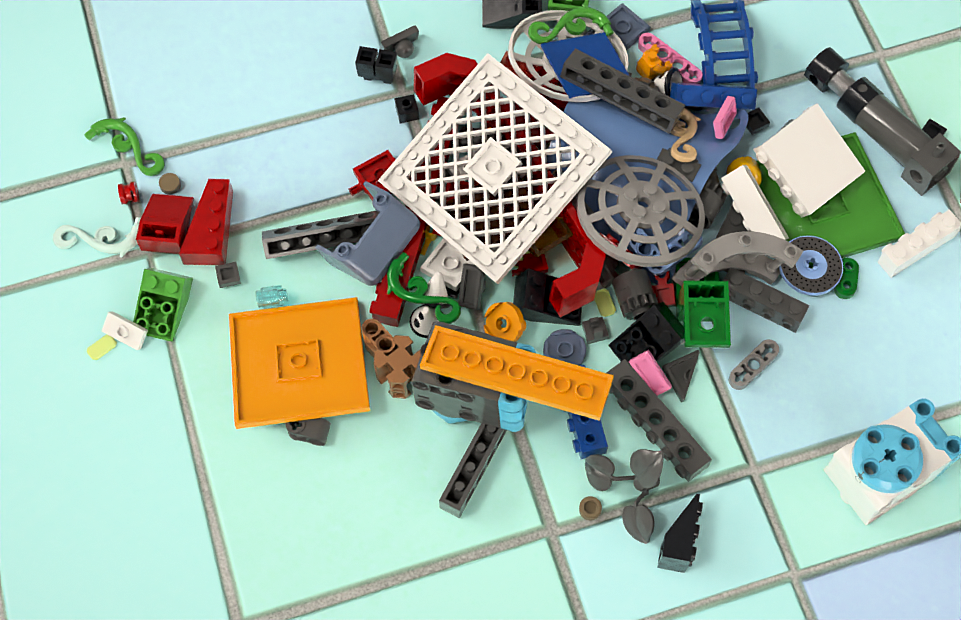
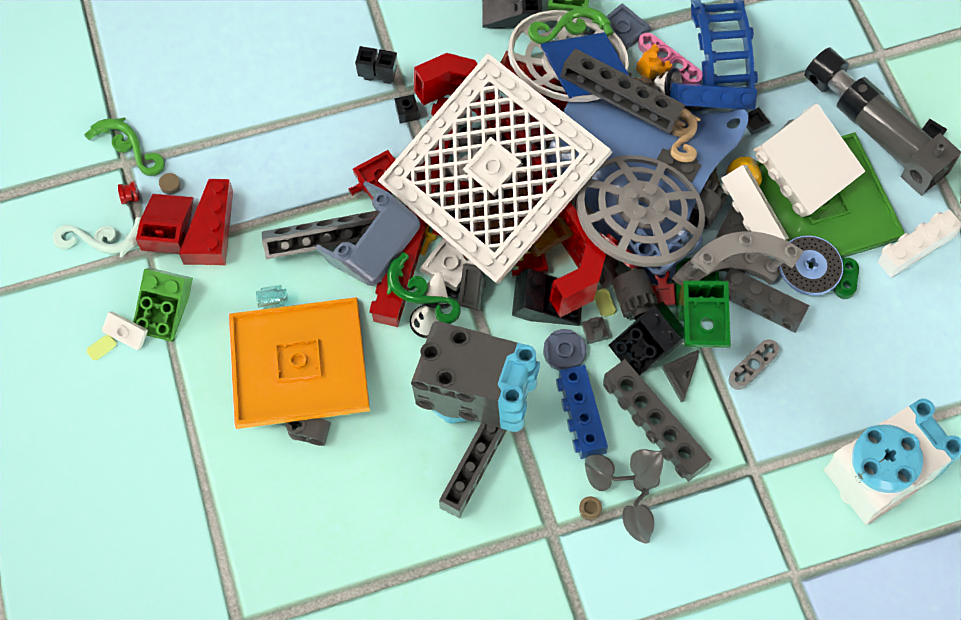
(228, 275): dark grey plate -> none
(391, 357): medium nougat connector -> none
(401, 42): dark grey tile -> none
(513, 317): light orange plate -> none
(517, 372): light orange plate -> none
(650, 372): bright pink tile -> none
(677, 546): black slope -> none
(725, 117): bright pink tile -> none

